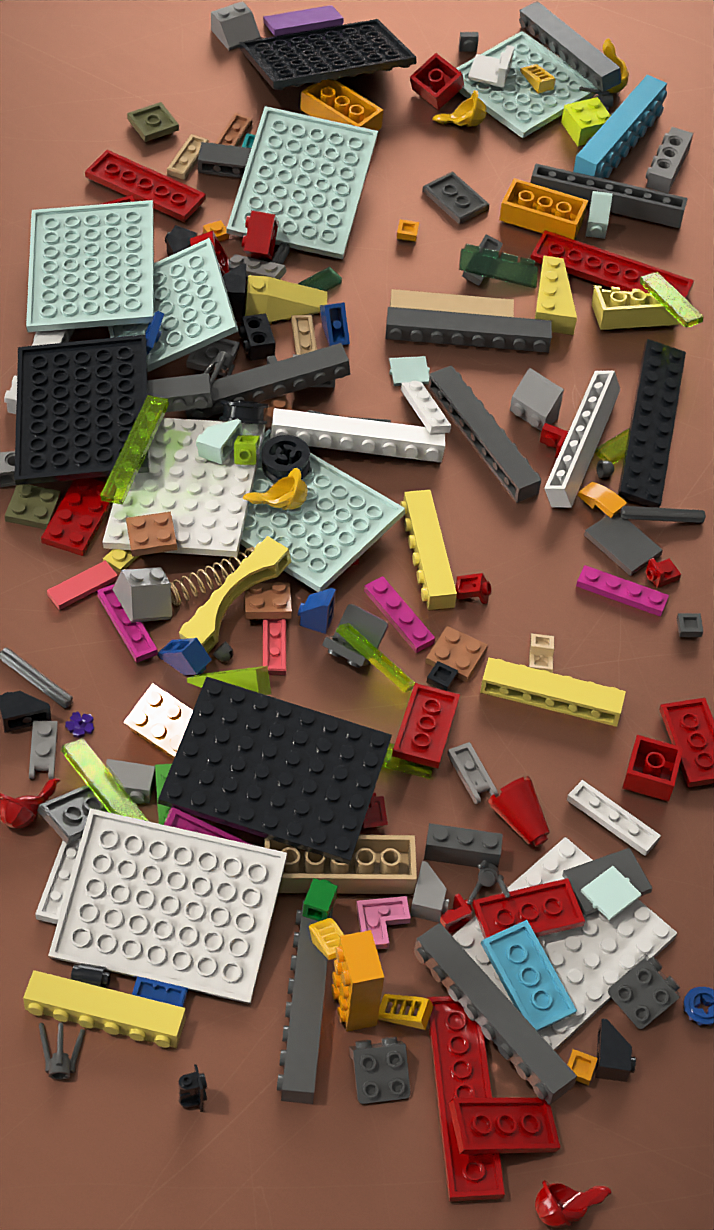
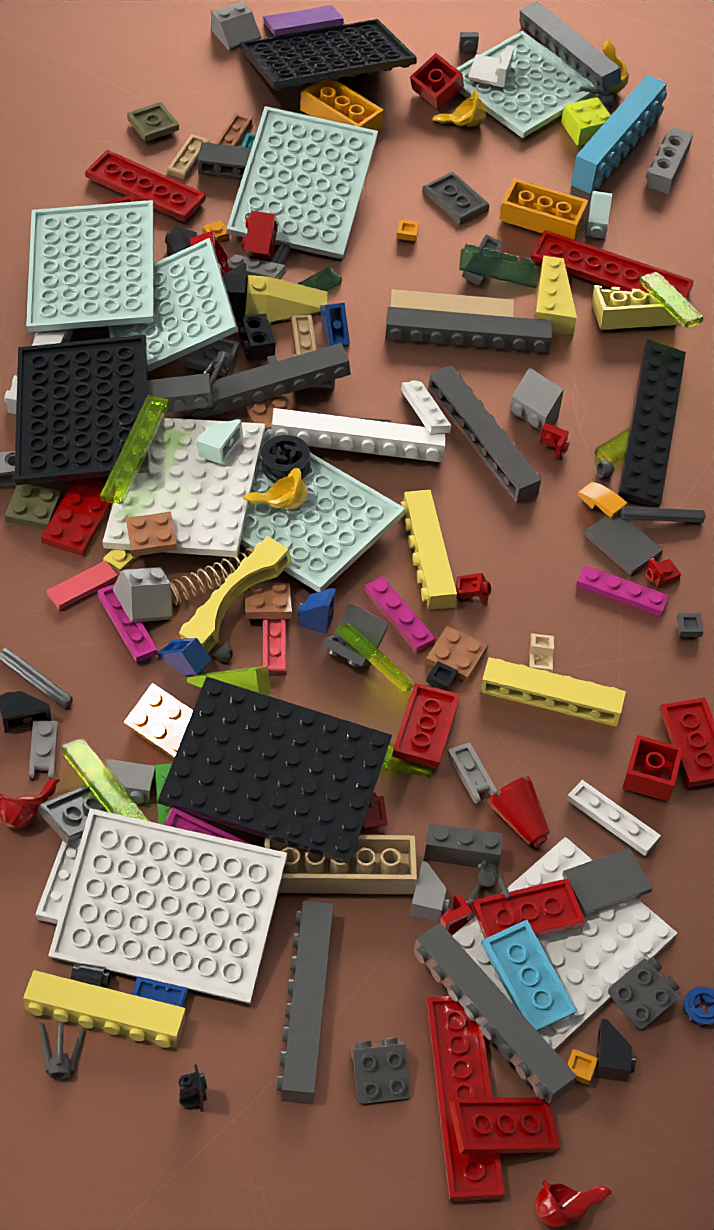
(80, 725): dark purple plant -> none
(153, 332): blue plate -> none
(246, 449): lime bracket -> none
(247, 412): black wheel -> none
(320, 900): green brick -> none
(326, 936): yellow slope -> none
(357, 981): light orange brick -> none
(378, 913): bright pink plate -> none
(409, 369): light aqua piece -> none
(419, 1021): yellow slope -> none
(538, 78): yellow slope -> none
(582, 439): white brick -> none
(611, 893): light aqua piece -> none
(626, 198): dark grey brick -> none

